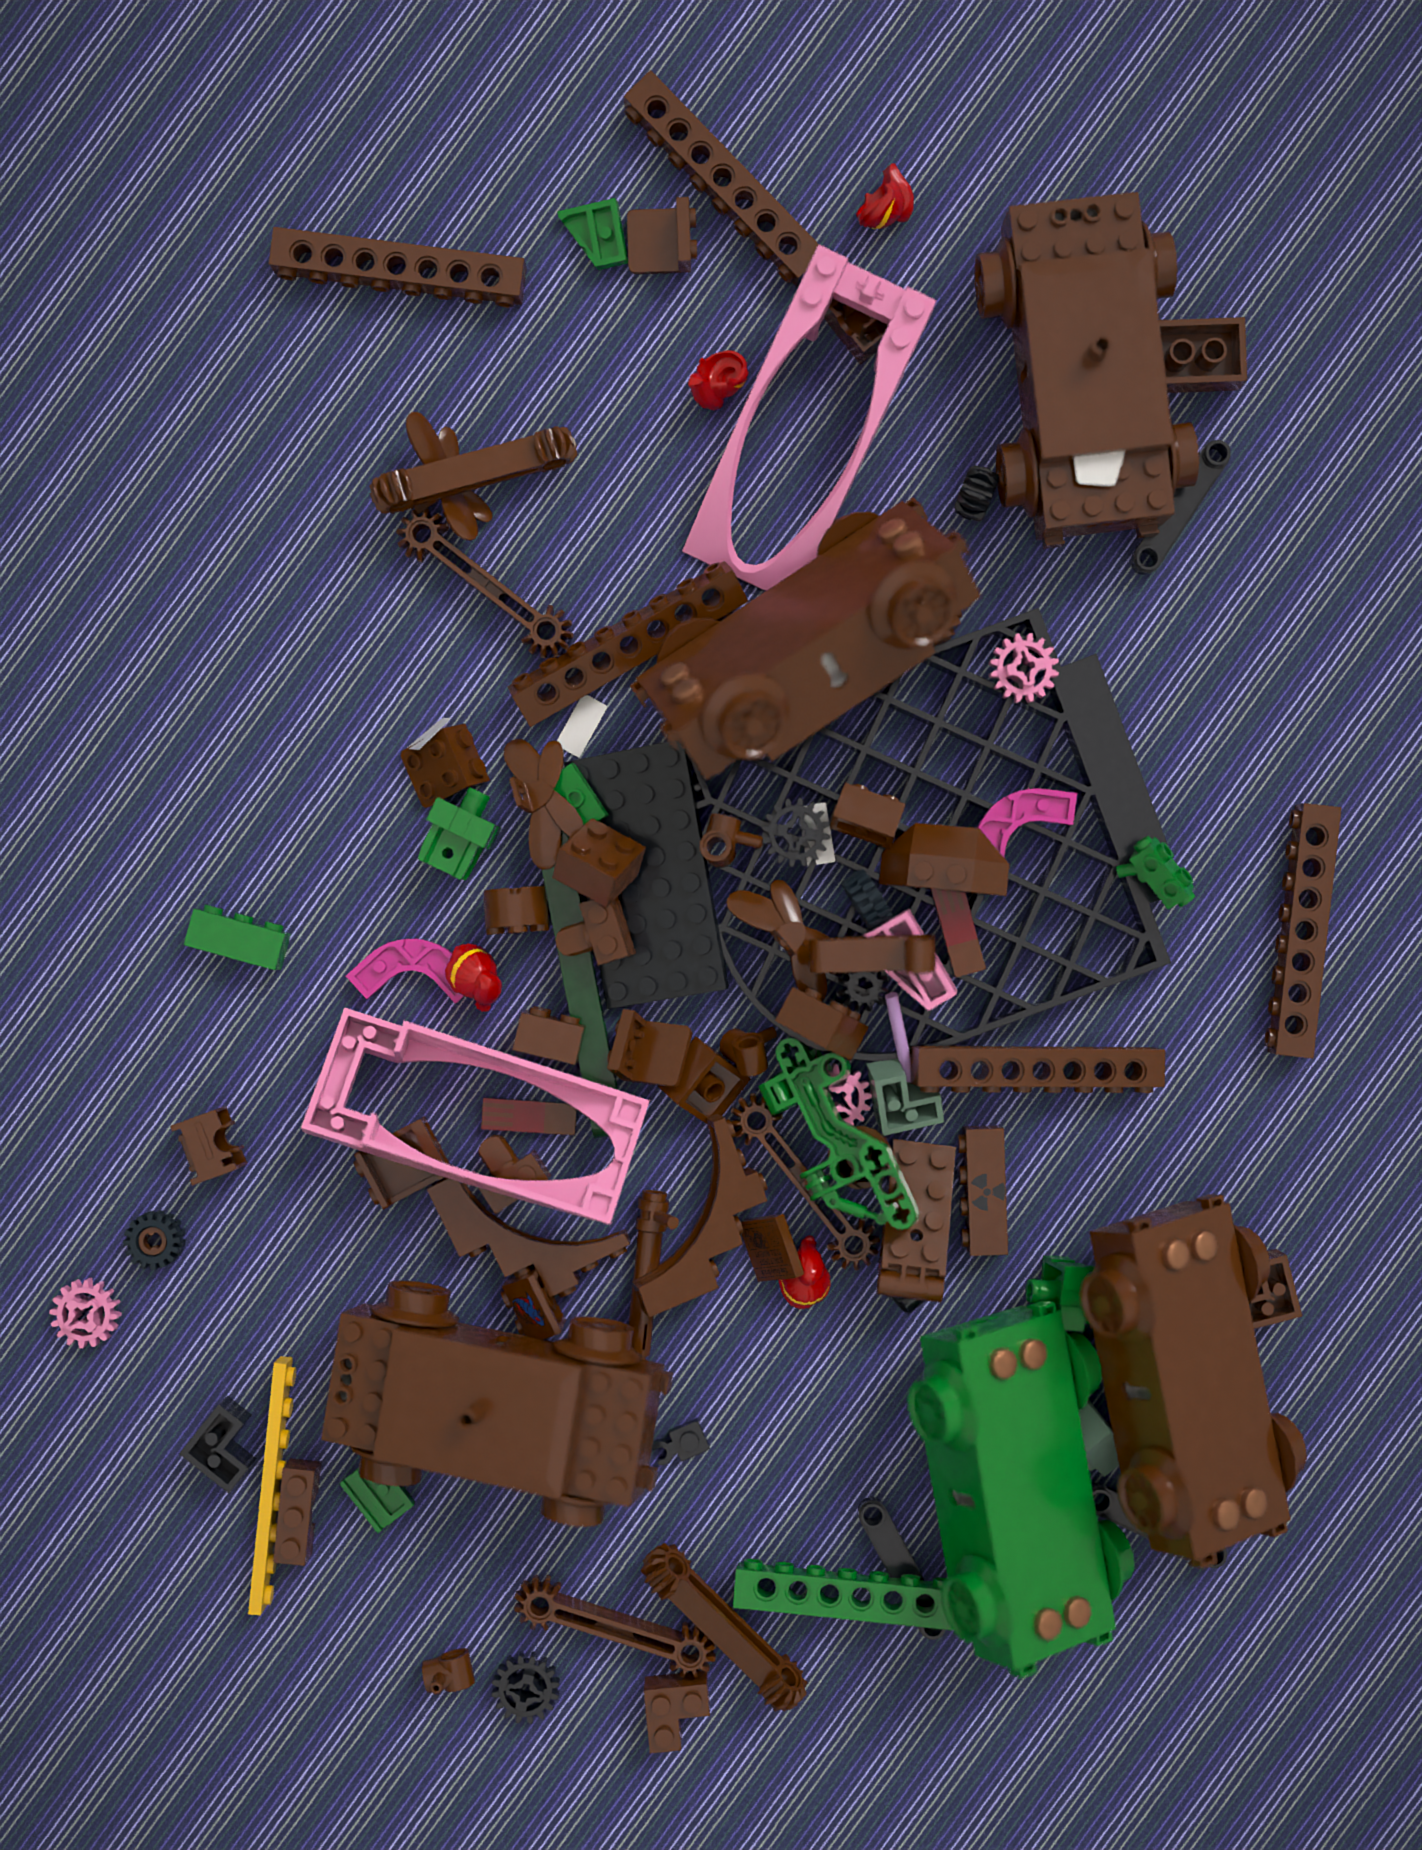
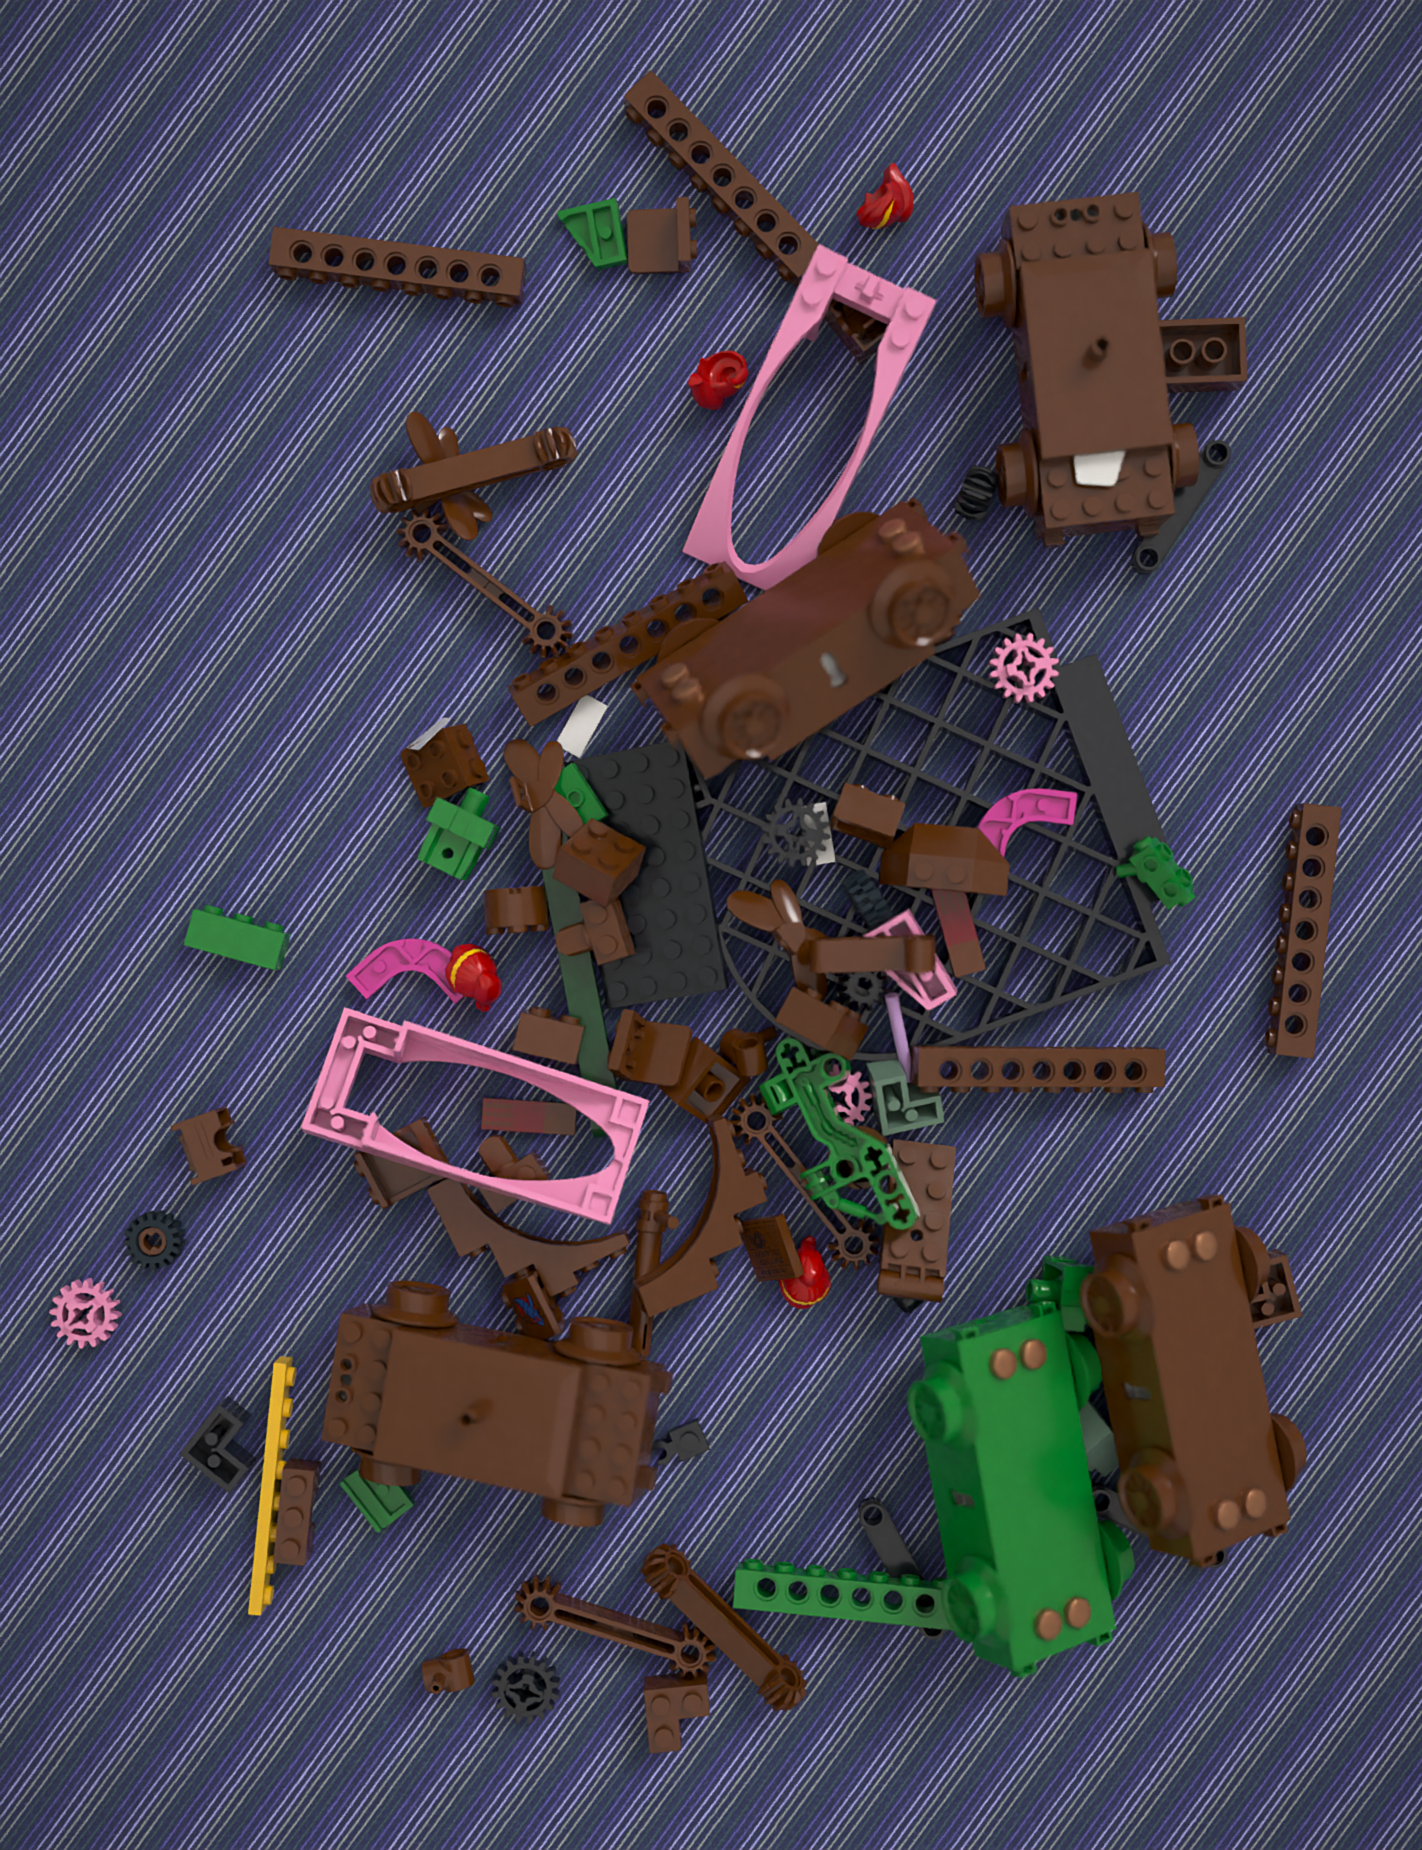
(726, 830): reddish brown piece -> none
(984, 1190): reddish brown brick -> none

